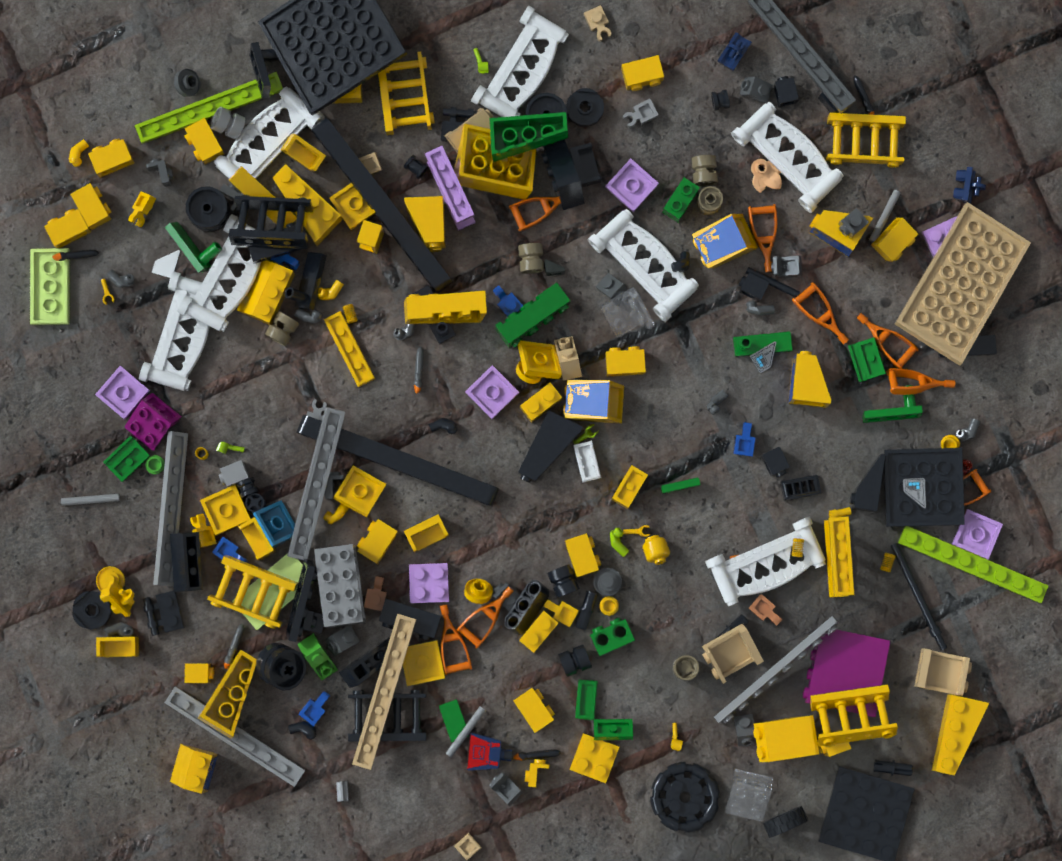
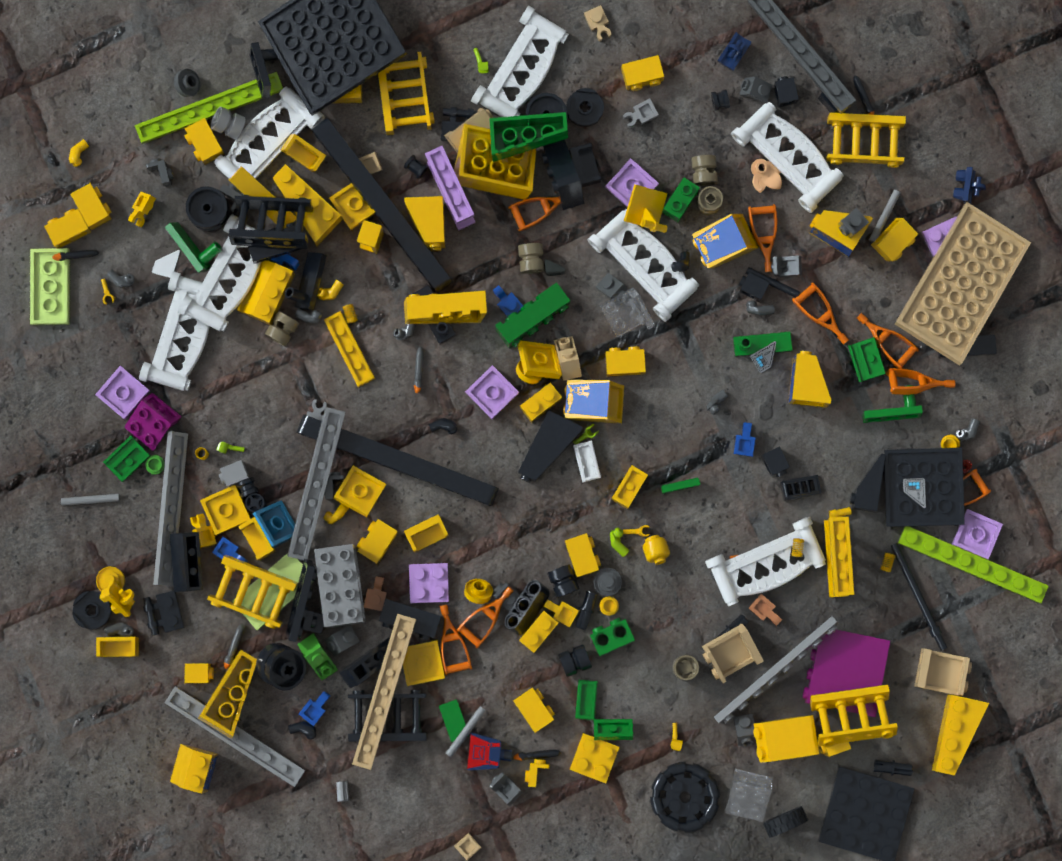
(111, 157): yellow brick -> none
(646, 208): none -> yellow plate

